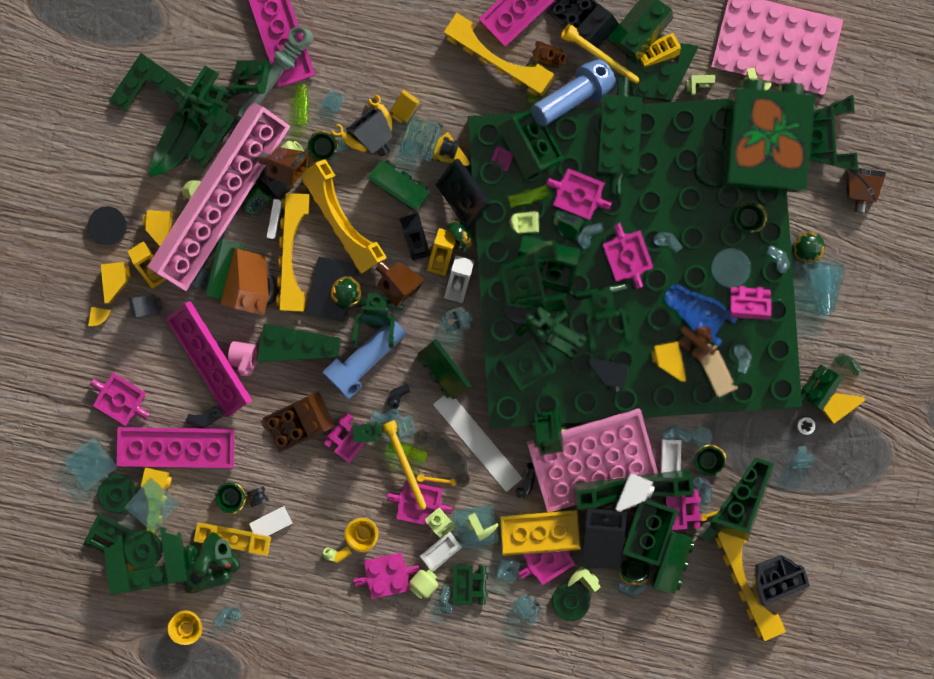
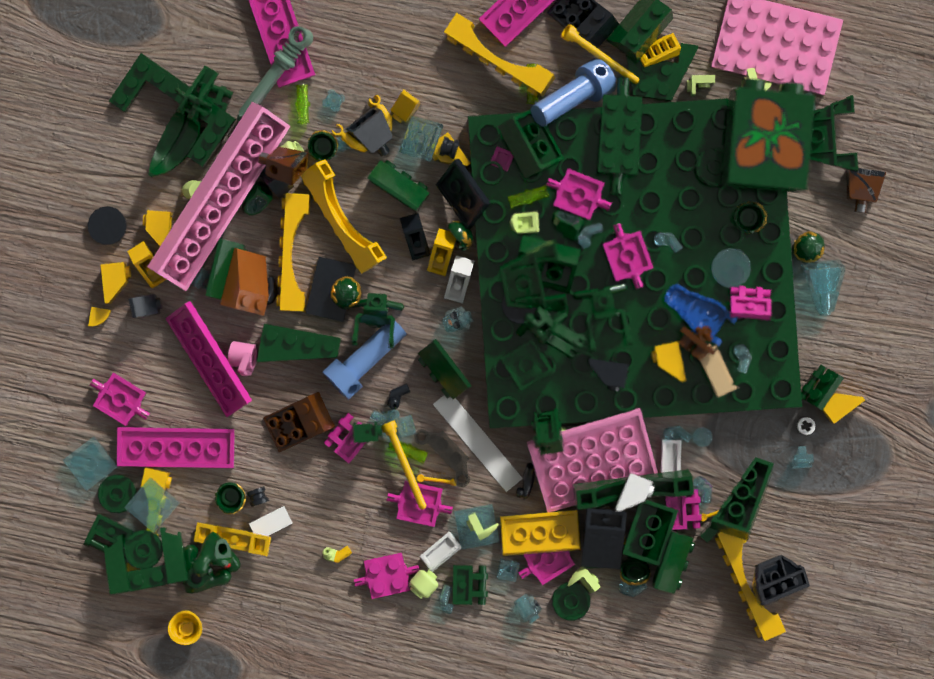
(206, 419): black arm -> none
(227, 613): clear light blue arm -> none
(250, 71): dark green plate -> none
(274, 219): white tile -> none
(361, 534): yellow helmet -> none
(398, 282): reddish brown torso -> none
(440, 523): yellowish green bracket -> none
(548, 55): reddish brown hips -> none
(710, 460): dark green hair -> none
(781, 257): clear light blue arm -> none
(850, 362): clear green arm -> none

